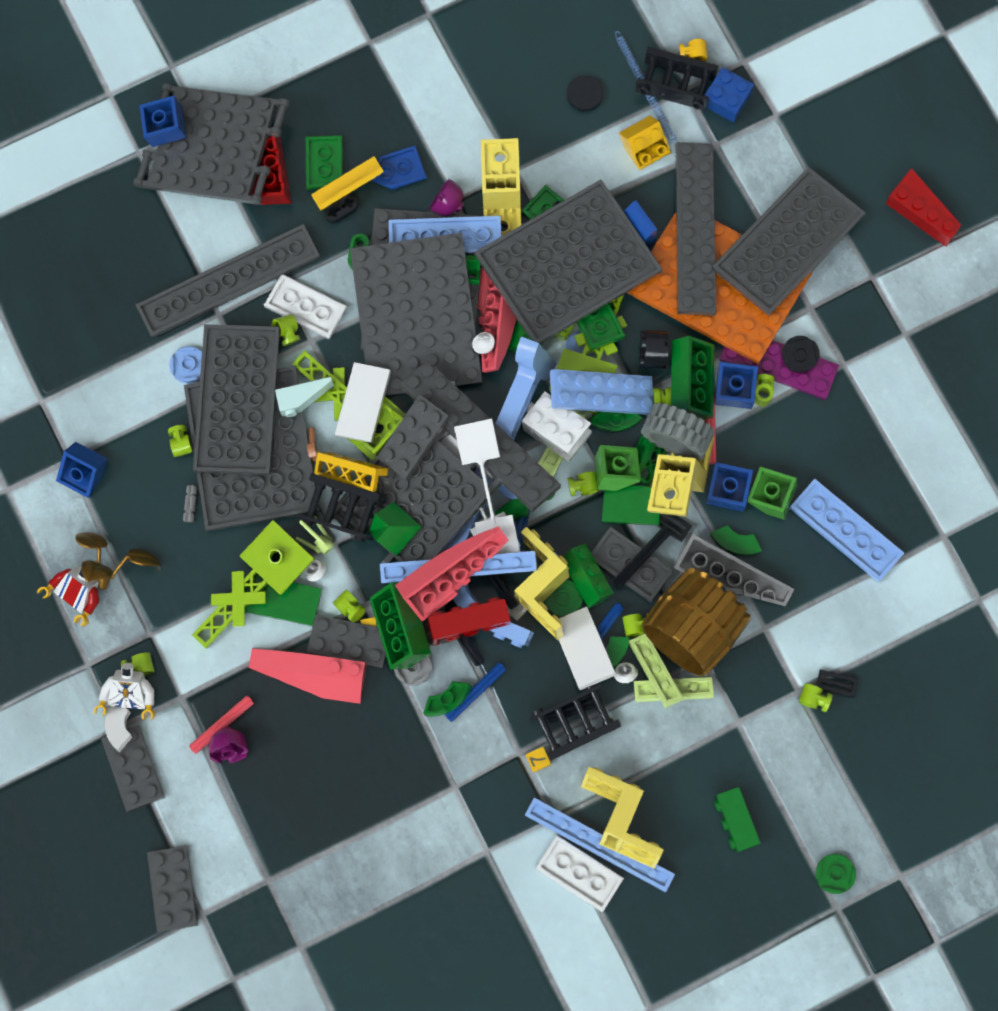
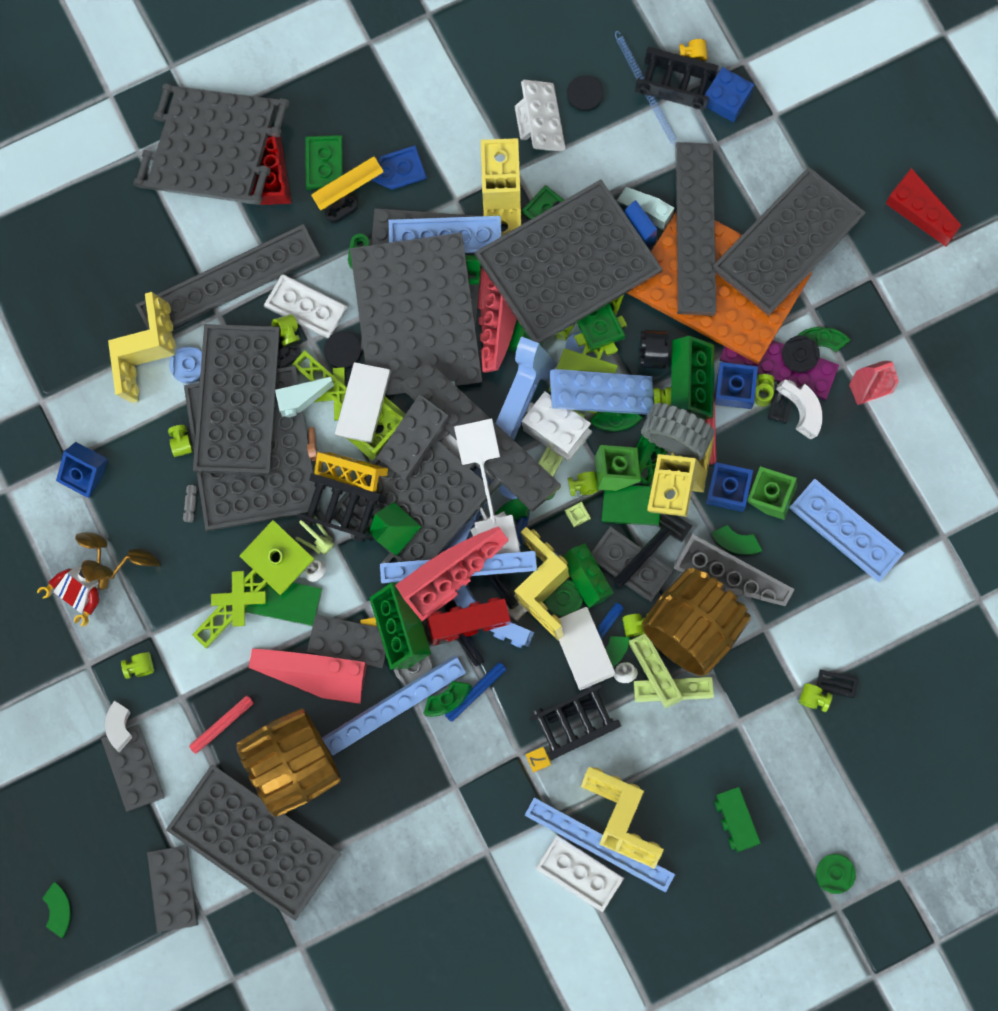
(59, 910): none -> green tile
(127, 690): torso -> none
(141, 347): none -> light yellow bracket
(162, 121): blue brick -> none
(228, 745): magenta cylinder -> none
(251, 845): none -> dark grey plate
(283, 352): none -> black beam
(288, 762): none -> pearl gold wheel
(342, 350): none -> black tile
(347, 604): lime piece -> none
(393, 705): none -> light blue plate
(448, 199): magenta cylinder -> none
(483, 343): white hat -> none
(539, 116): none -> white bracket
(577, 514): none -> yellowish green tile
(645, 142): yellow slope -> none
(656, 209): none -> light aqua slope
(777, 418): none -> black tile
(808, 406): none -> white arch
(826, 337): none -> green tile
(874, 381): none -> coral wedge

